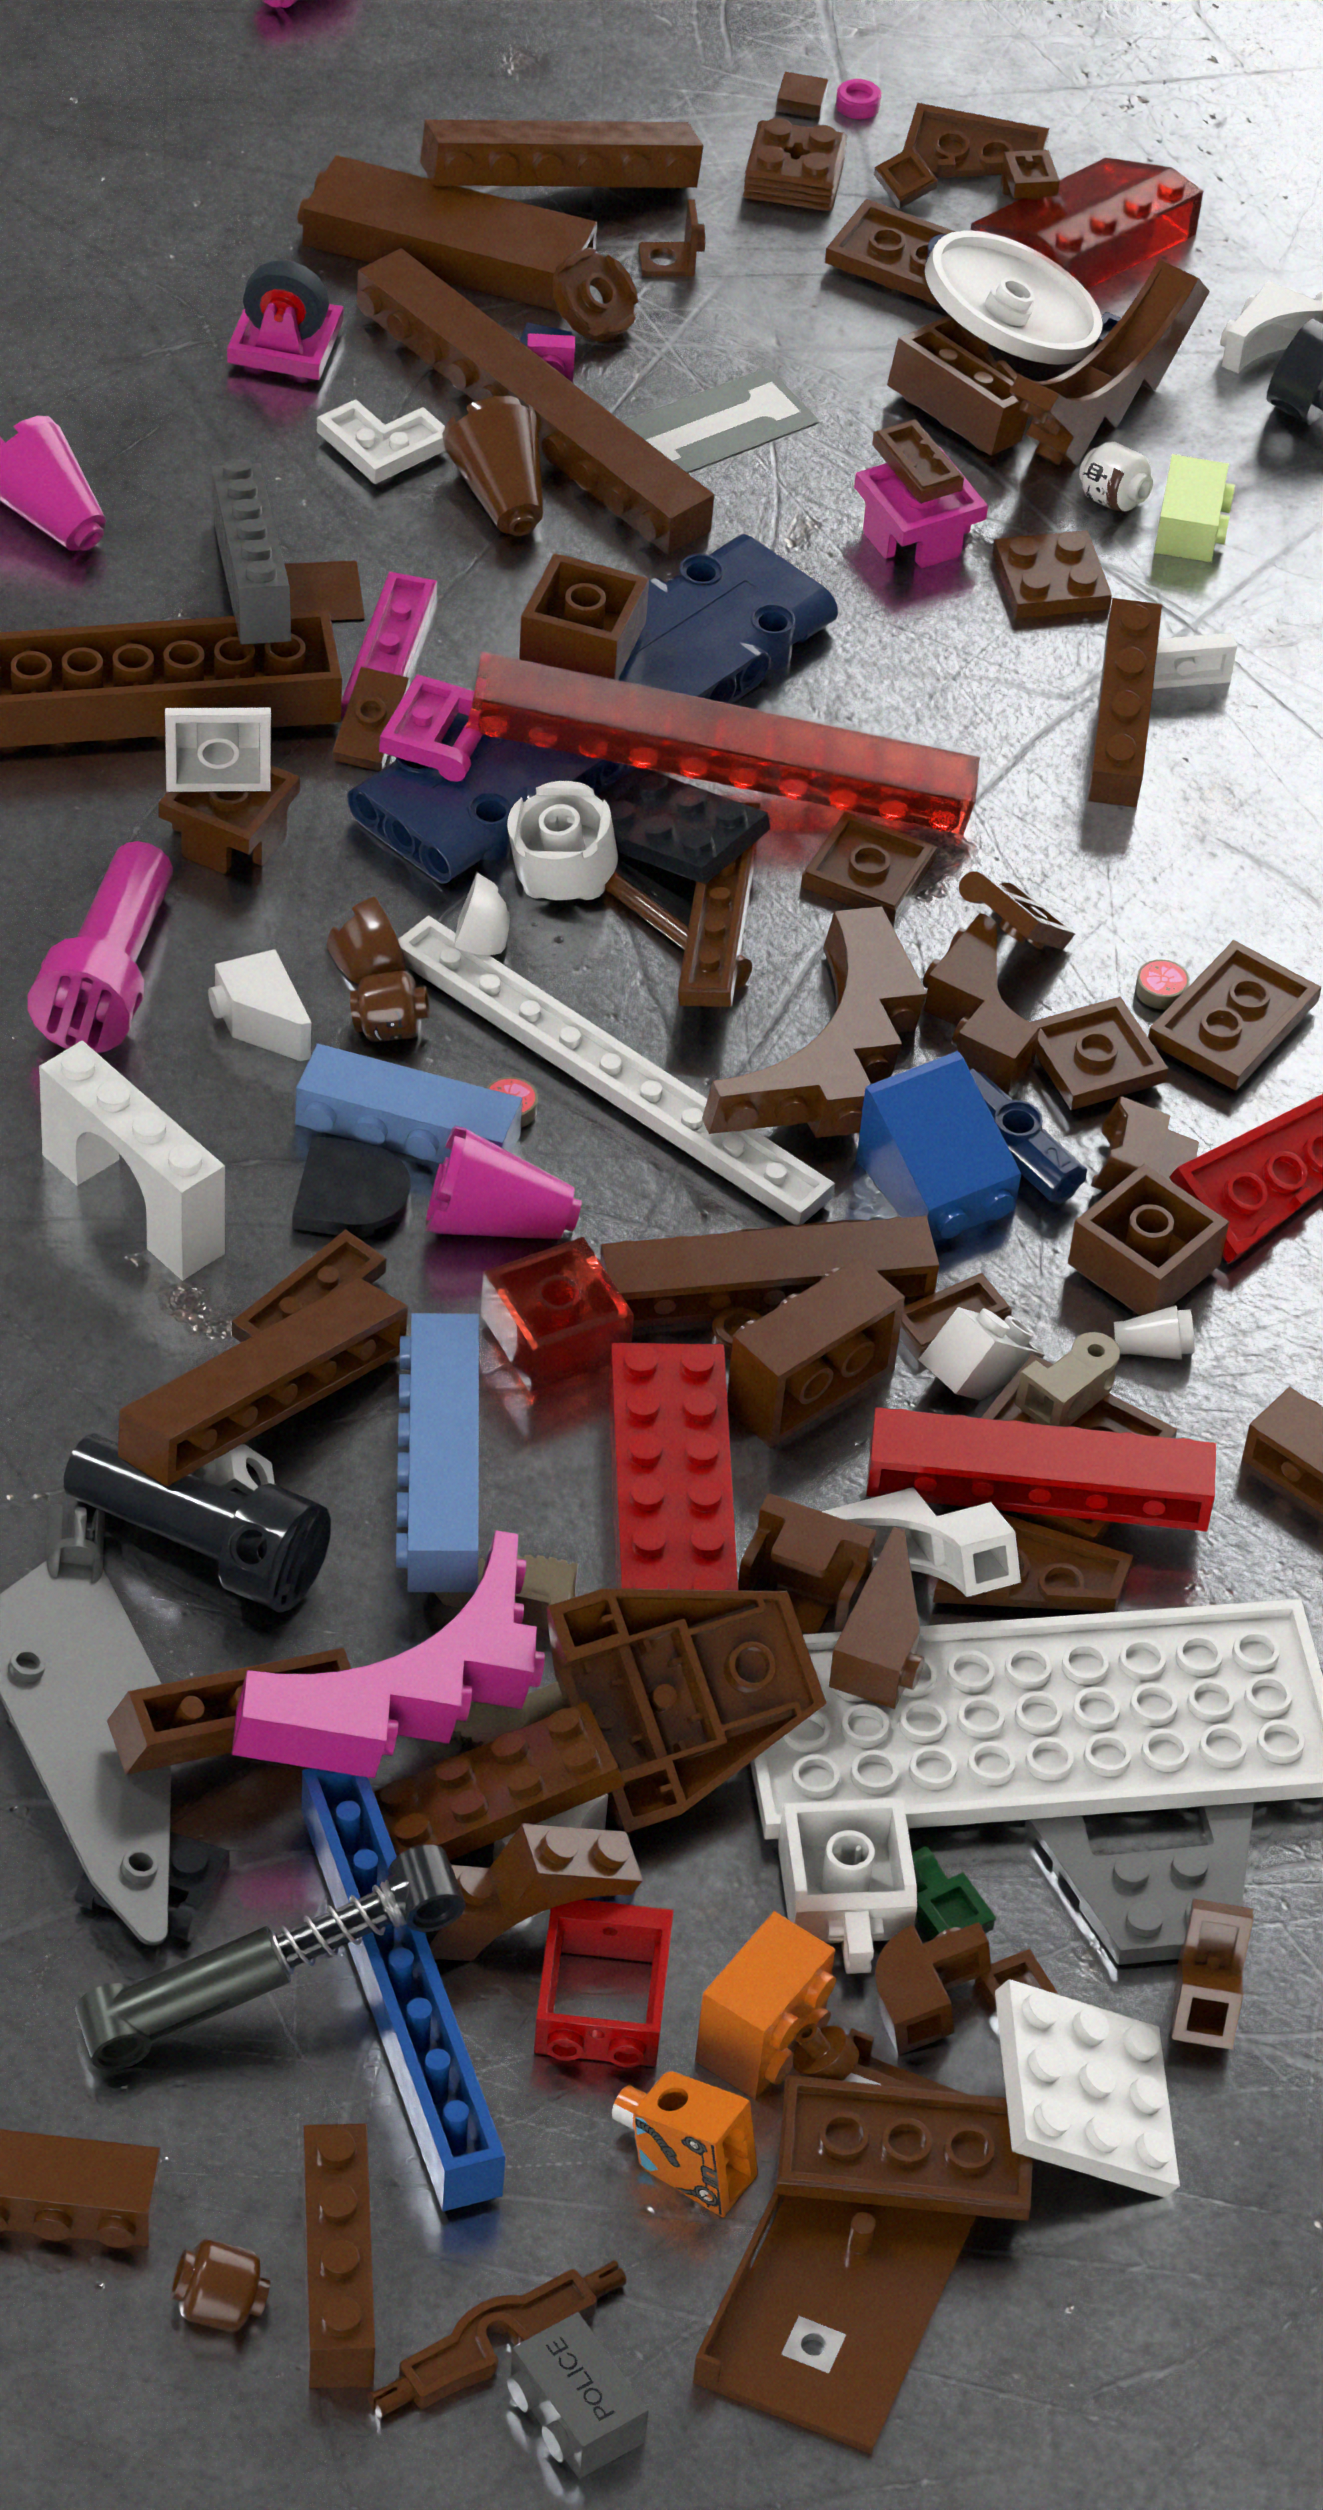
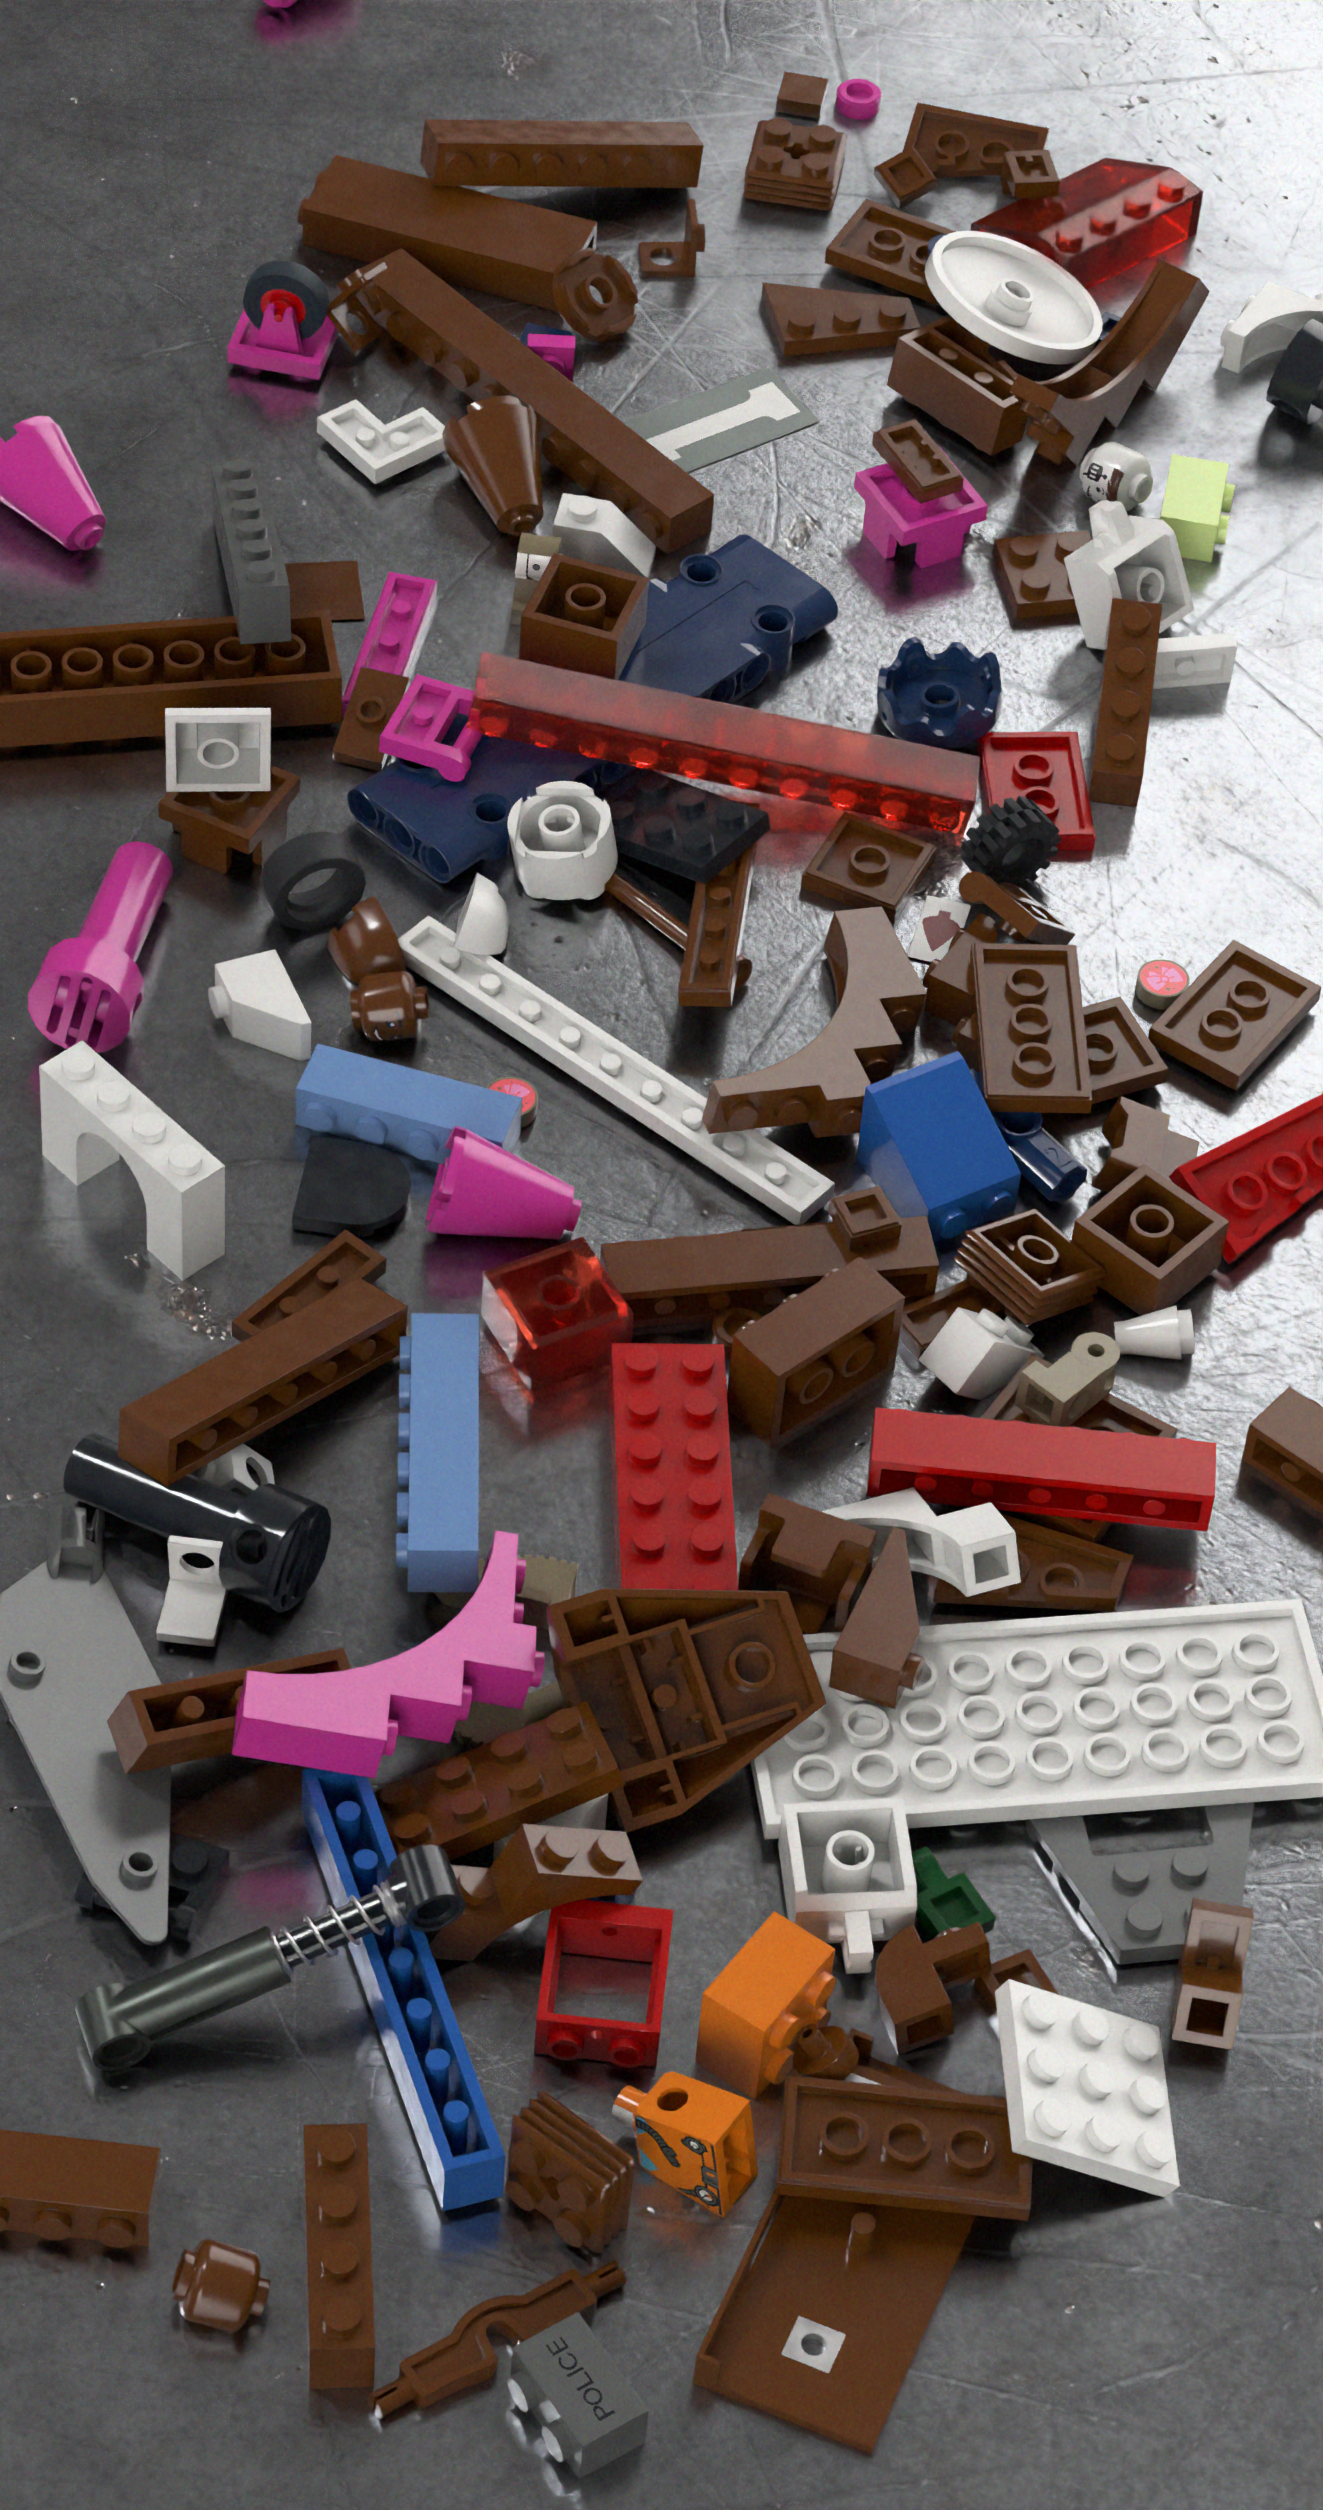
(193, 1595): none -> white bracket
(305, 856): none -> black tyre
(349, 303): none -> reddish brown bracket
(531, 562): none -> dark tan leg
(569, 2173): none -> reddish brown brick
(602, 535): none -> white slope
(835, 320): none -> reddish brown wing
(864, 1217): none -> reddish brown tile
(920, 678): none -> dark blue plate
(937, 927): none -> white sticker
(1011, 842): none -> black tyre
(1029, 1267): none -> reddish brown brick
(1030, 1028): none -> reddish brown plate
(1042, 769): none -> red tile
(1127, 561): none -> white hinge

